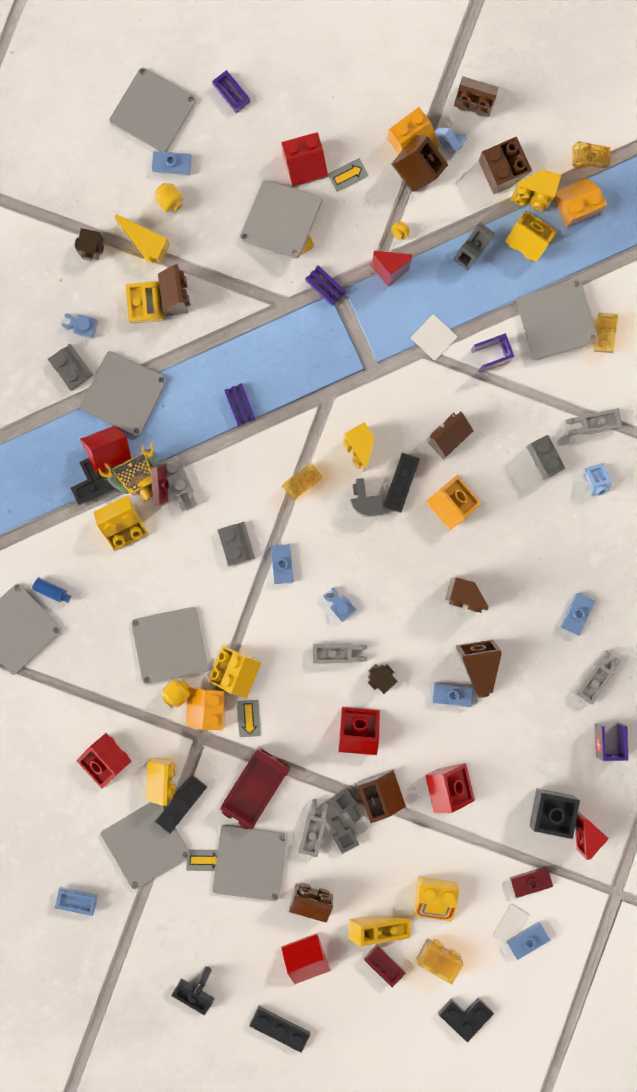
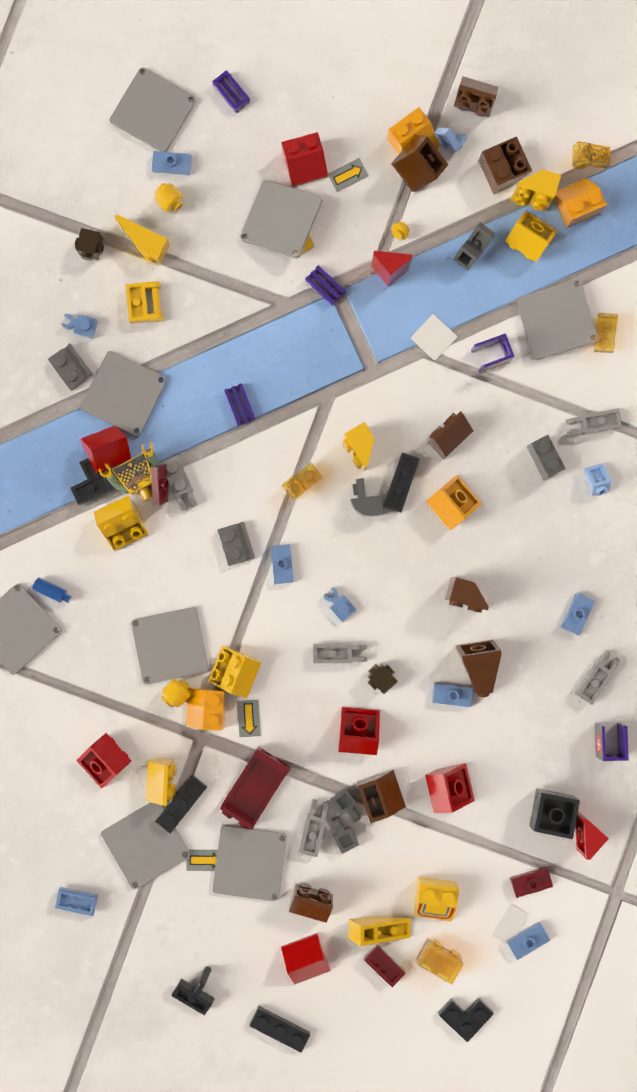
(173, 291): reddish brown slope -> none

